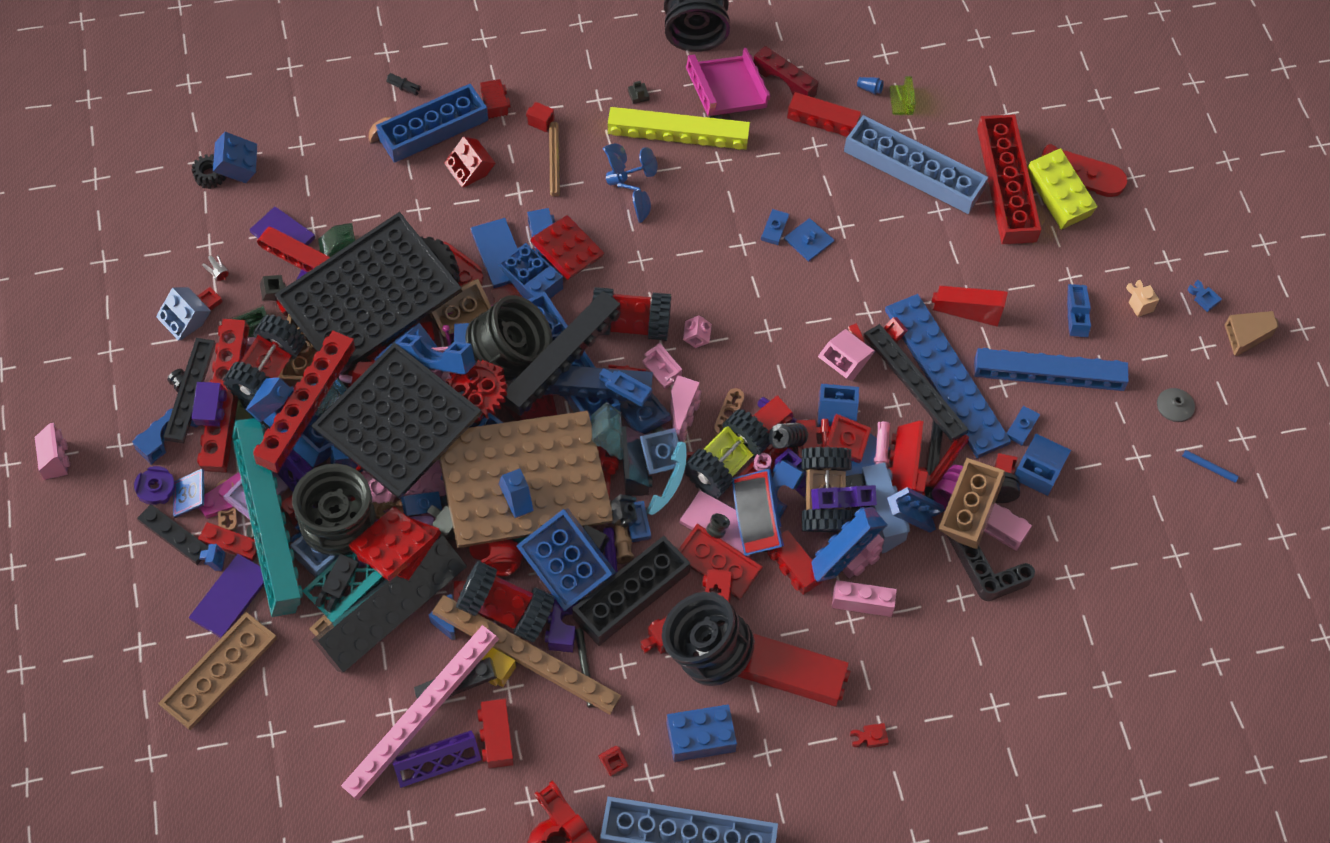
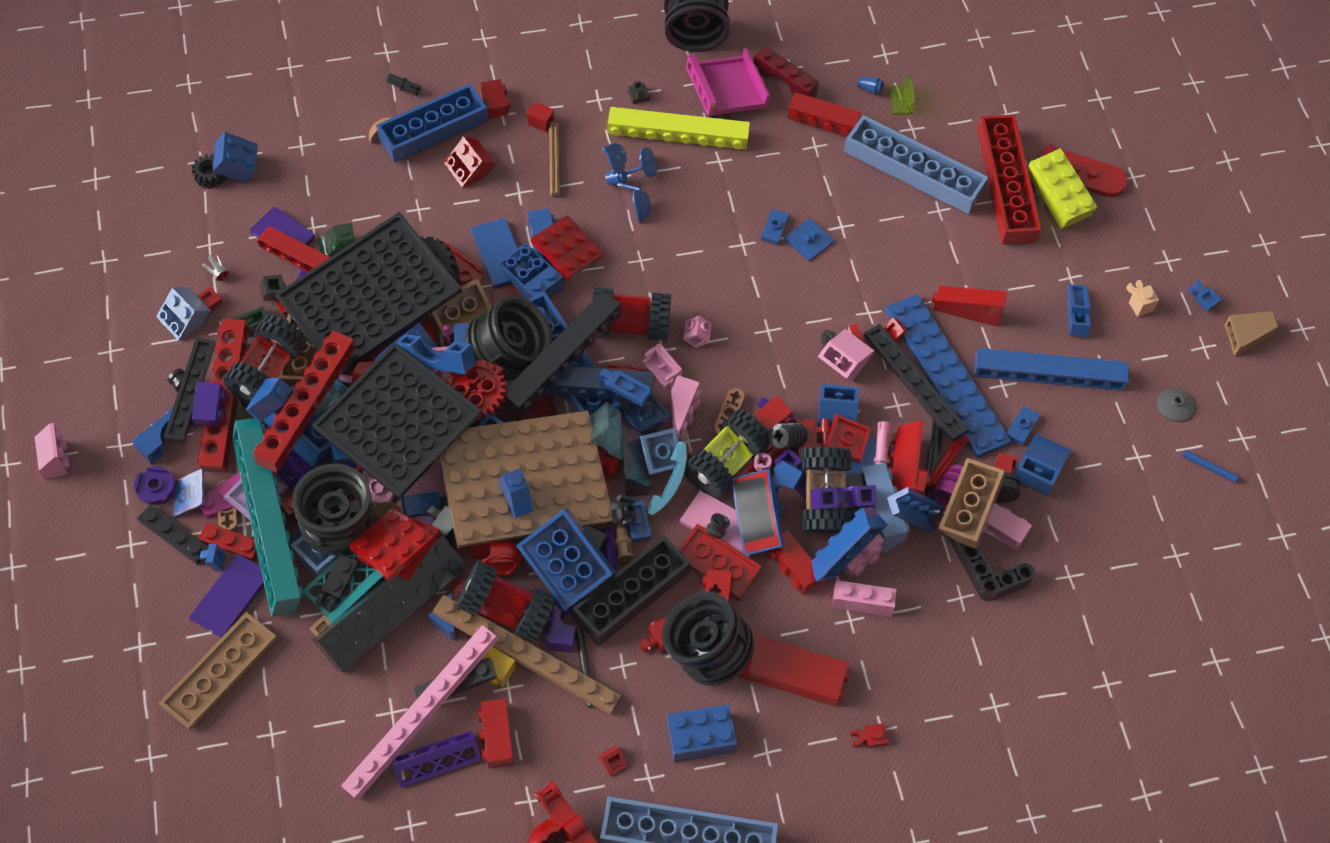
(827, 336): none -> pearl dark grey plate

